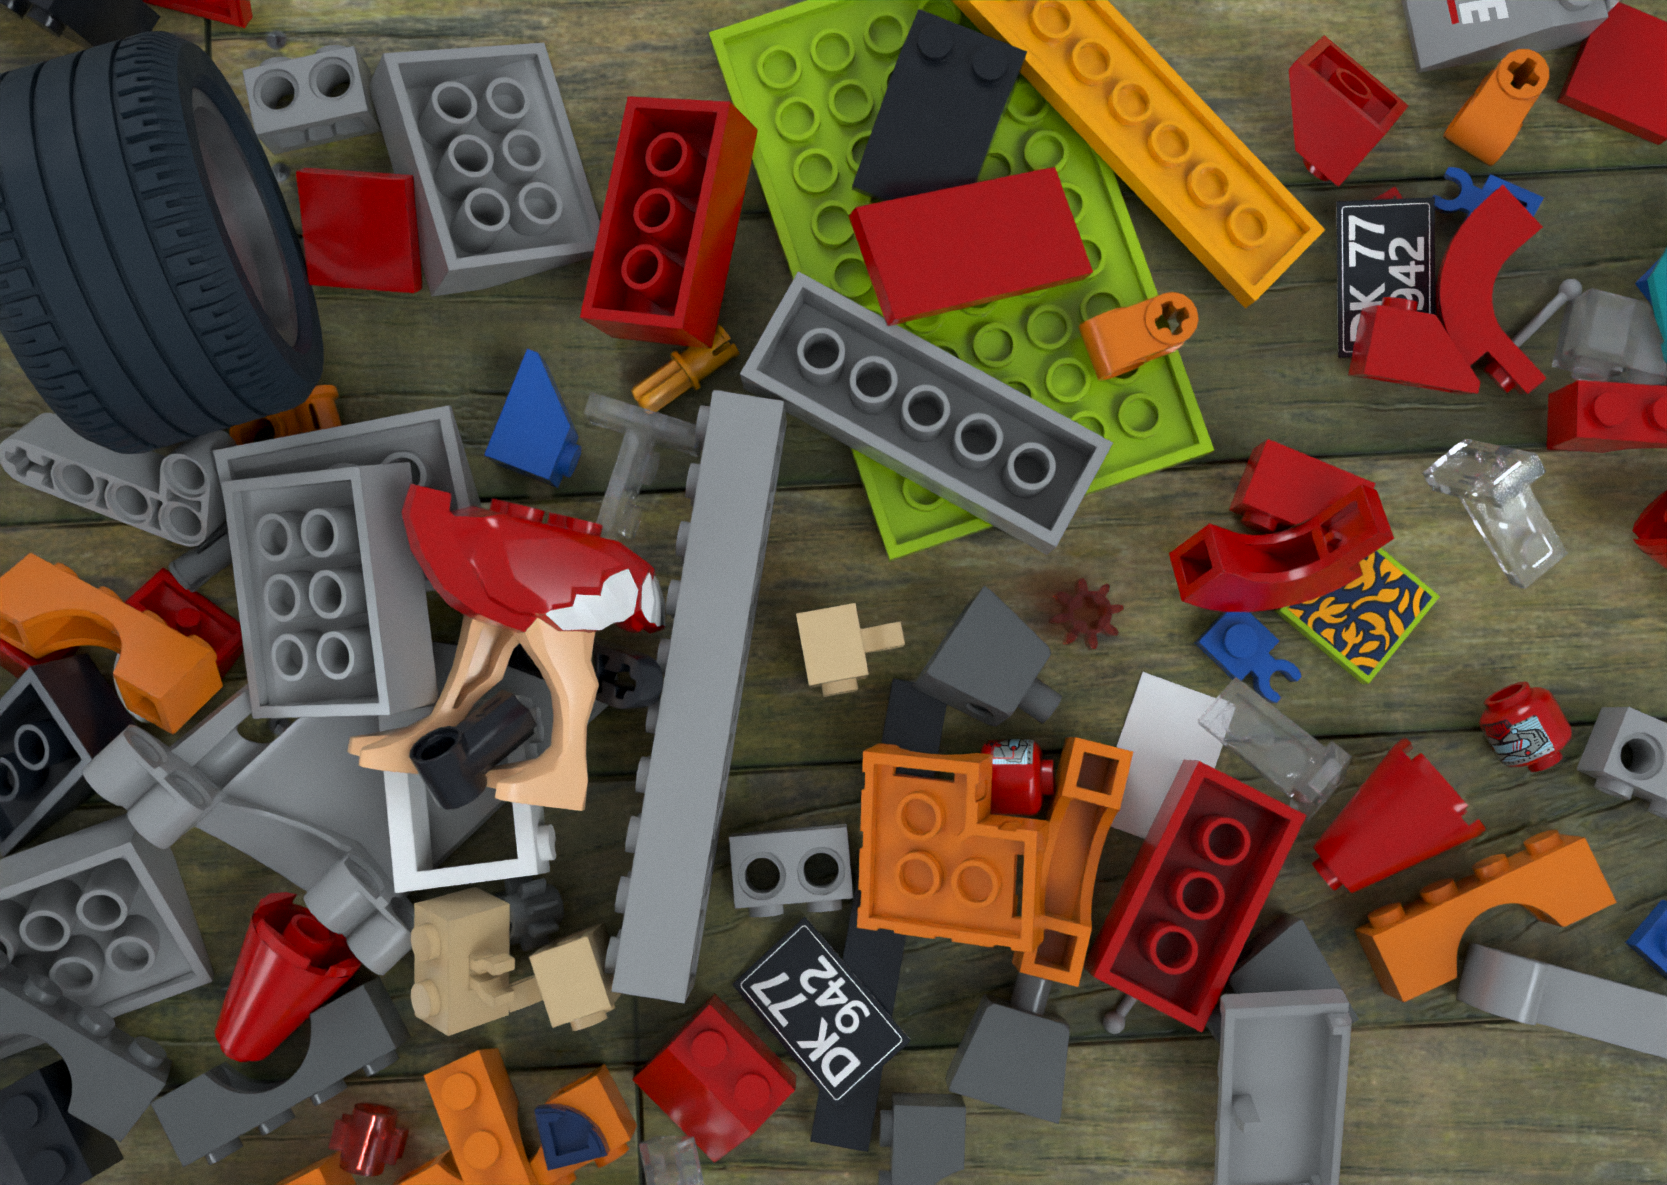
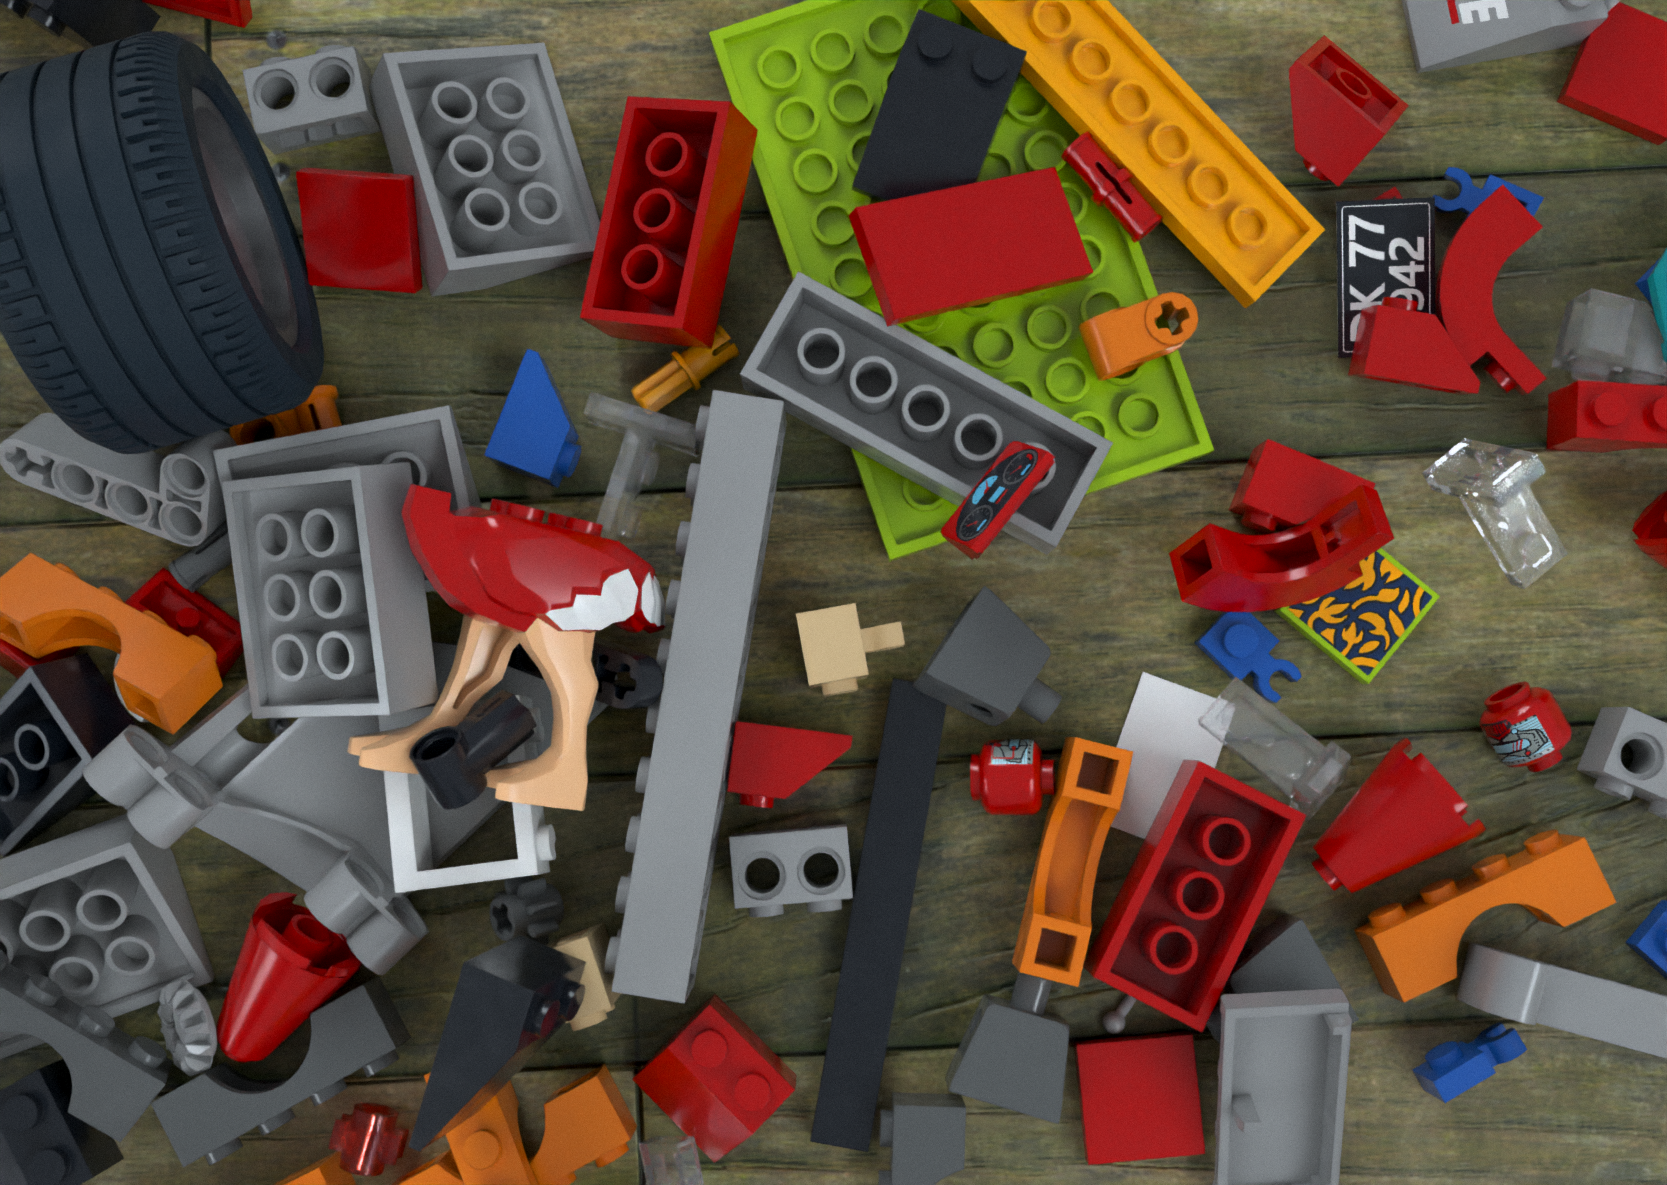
(187, 1027): none -> light grey gear
(461, 960): tan brick -> none
(497, 1021): none -> black slope
(568, 1136): dark blue tile -> none
(778, 760): none -> red slope
(821, 1012): black sticker -> none
(940, 858): orange piece -> none
(996, 497): none -> slope
(1093, 600): clear red gear -> none
(1111, 187): none -> red pin
(1139, 1097): none -> red tile
(1460, 1066): none -> blue plate
(1496, 108): orange piece -> none
(1567, 291): light grey hinge -> none

